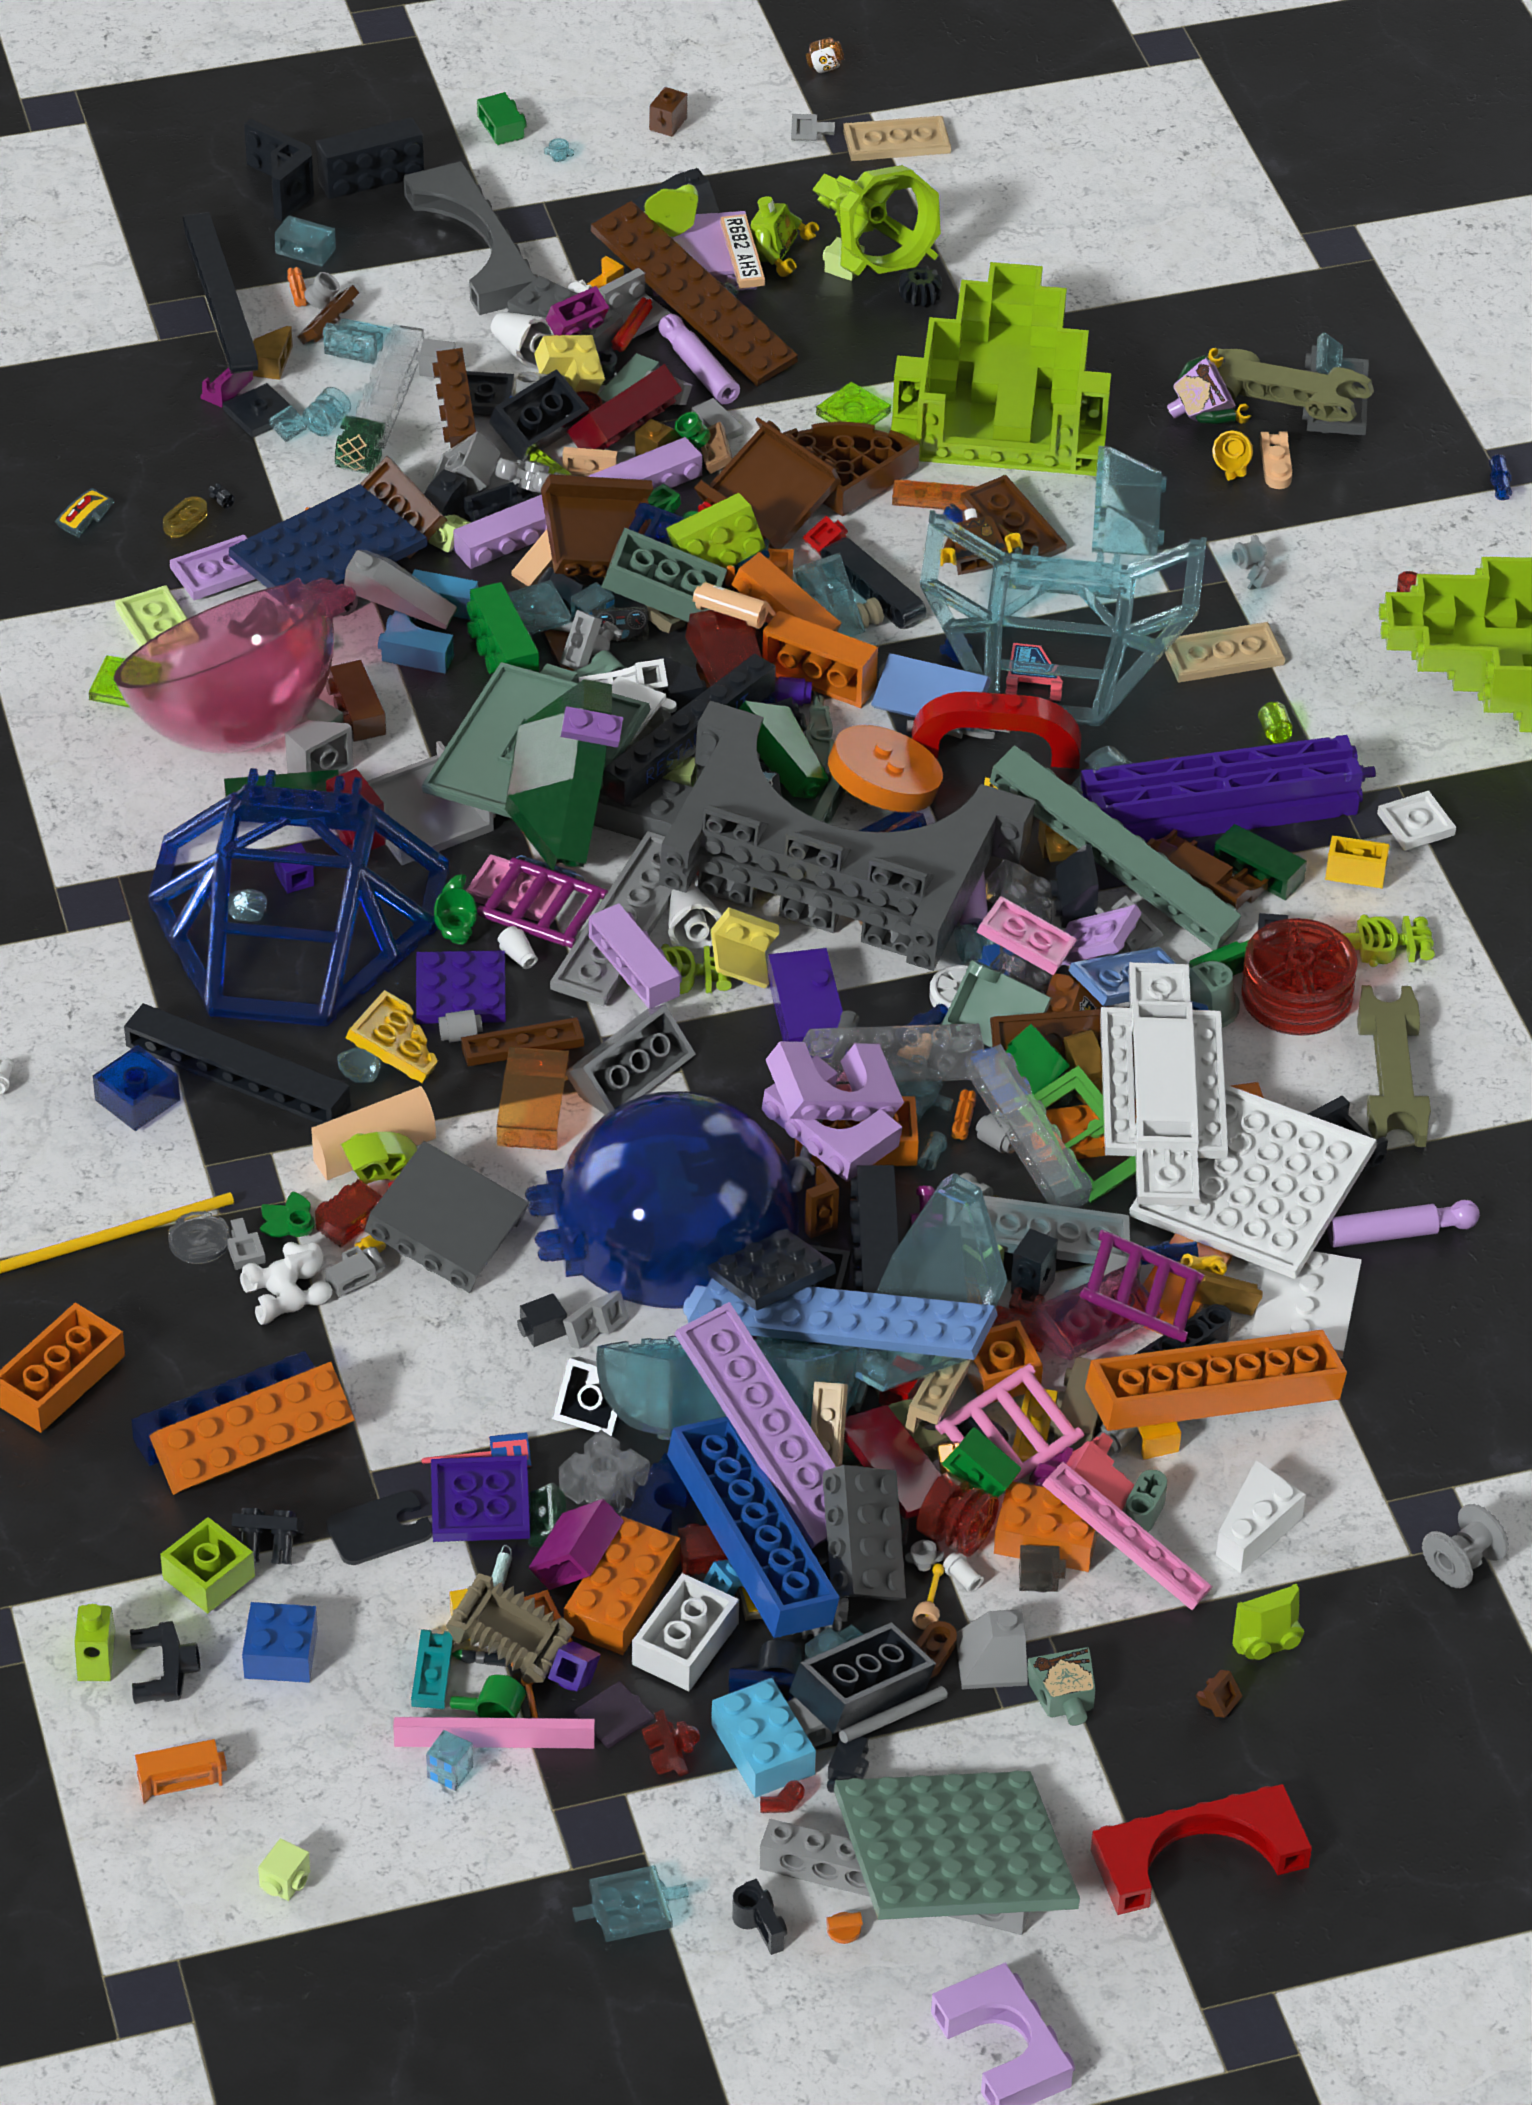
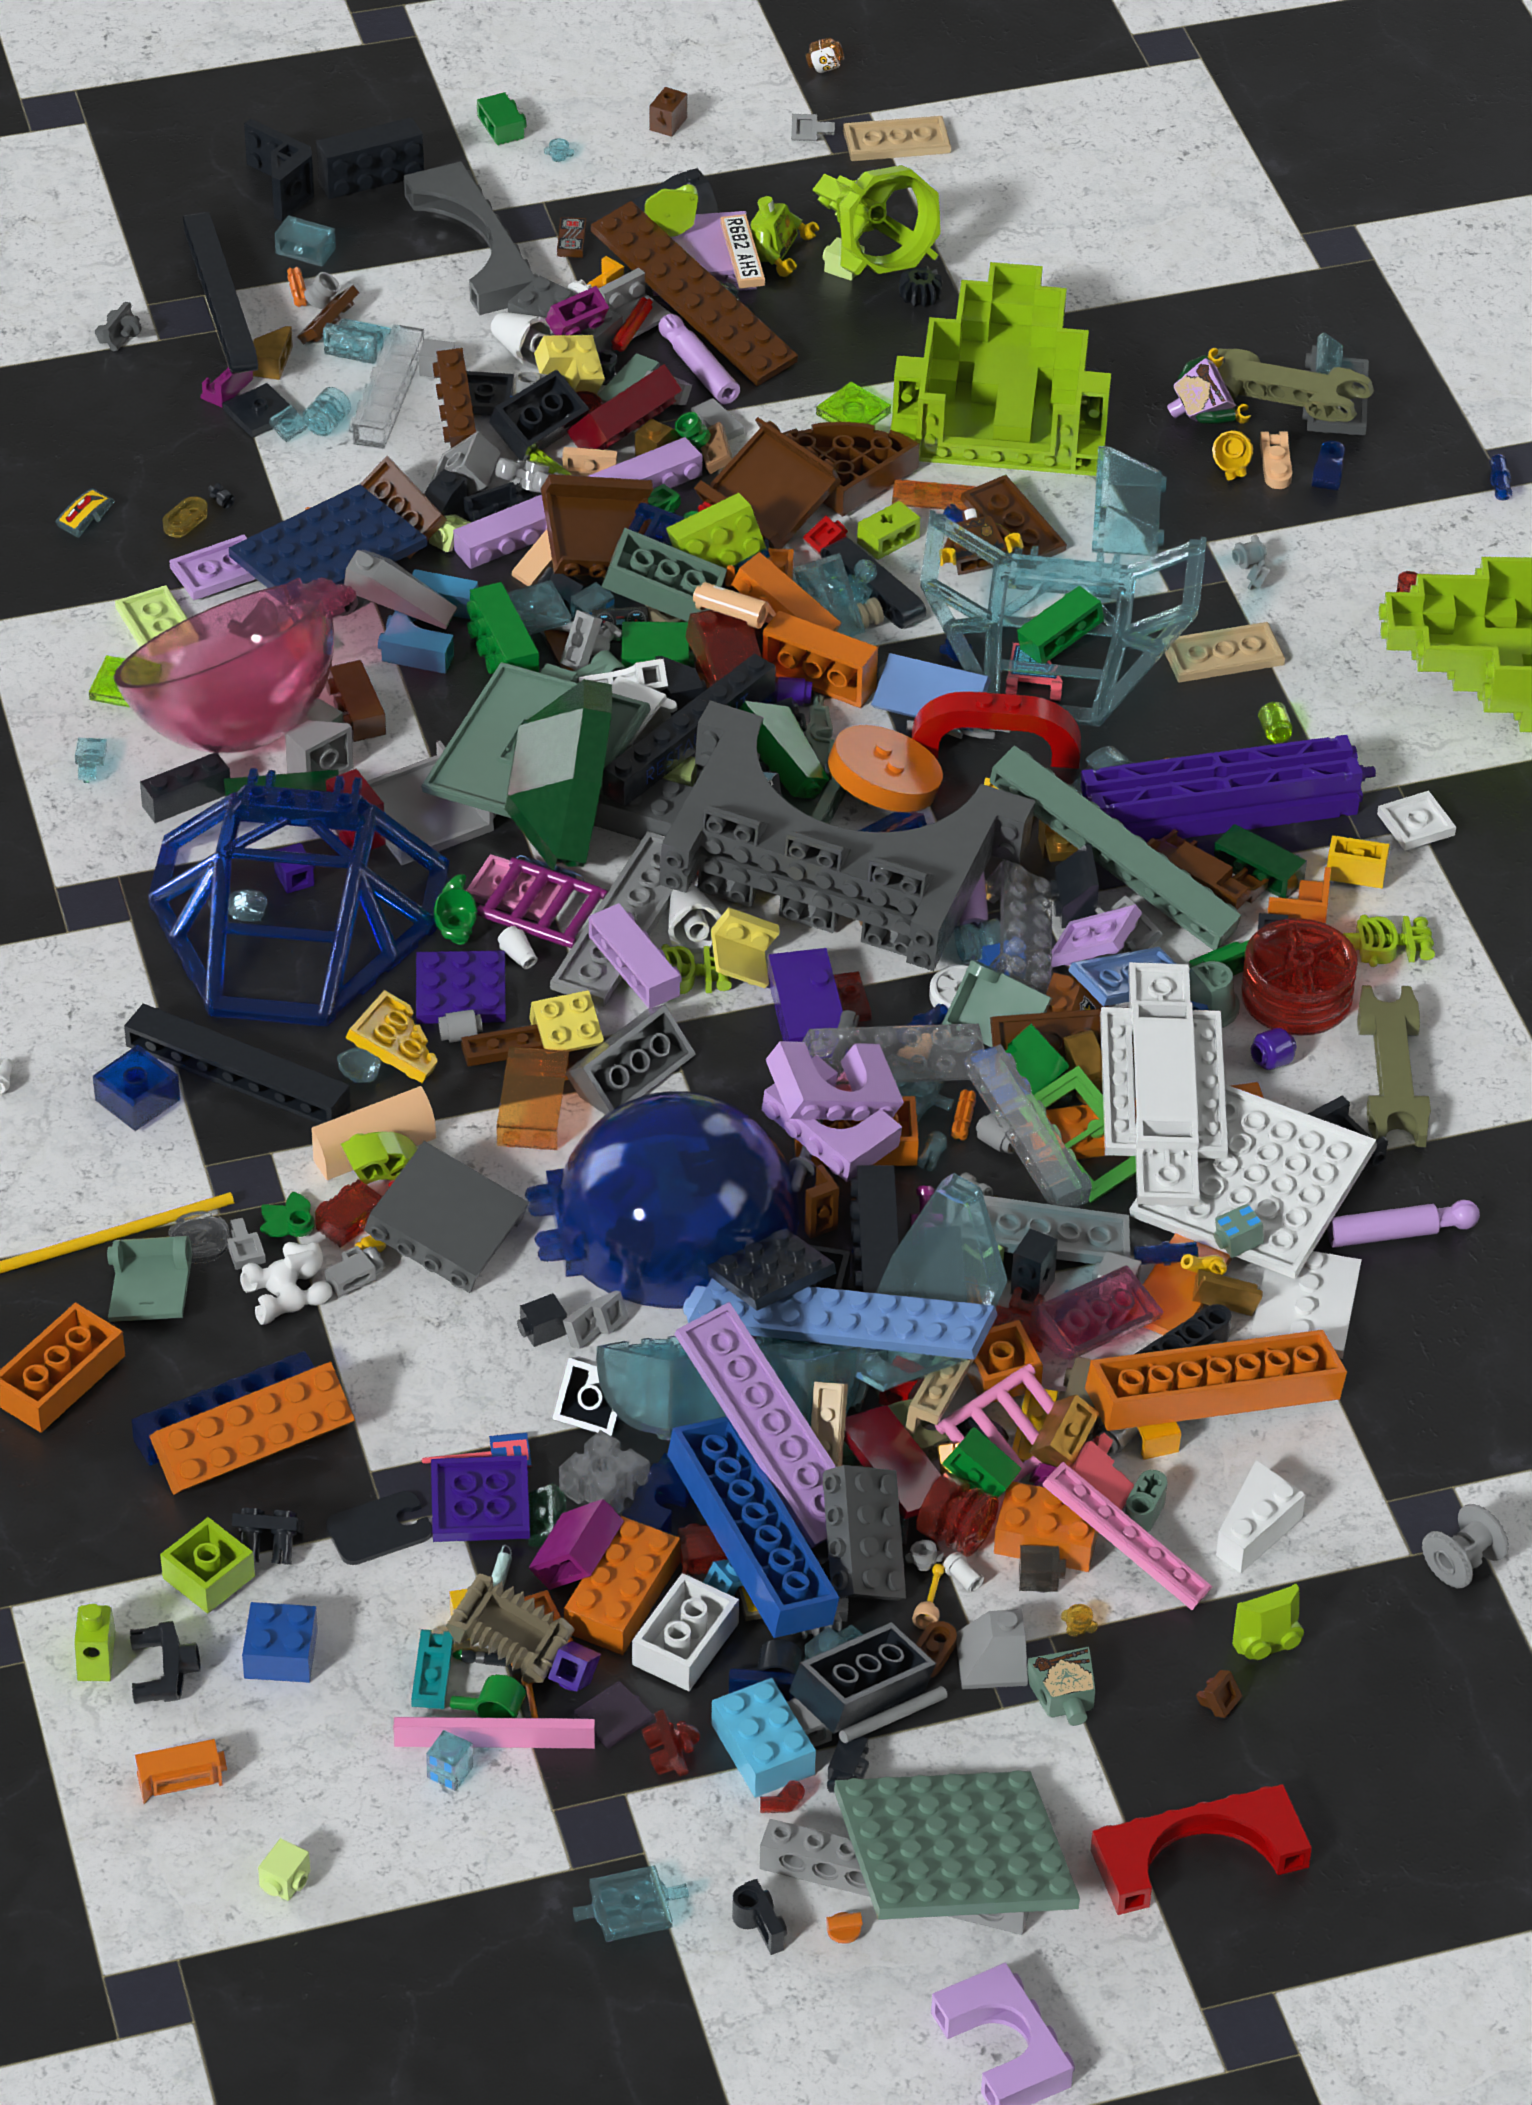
(89, 755): none -> clear light blue plate
(119, 327): none -> dark grey hips
(149, 1278): none -> sand green door
(184, 787): none -> black brick
(358, 444): clear green brick -> none
(567, 1022): none -> light yellow bracket
(571, 237): none -> tile
(591, 726): medium lavender plate -> none
(649, 639): none -> green brick
(853, 994): none -> clear red plate
(864, 572): none -> clear light blue plate
(888, 530): none -> lime brick
(1026, 935): bright pink tile -> none
(1060, 625): none -> green brick
(1064, 1431): none -> pearl gold panel
(1081, 1613): none -> clear yellow plate
(1120, 1307): magenta bar -> none
(1238, 1231): none -> sand green brick
(1273, 1049): none -> dark purple head
(1311, 901): none -> orange panel
(1329, 467): none -> clear blue piece

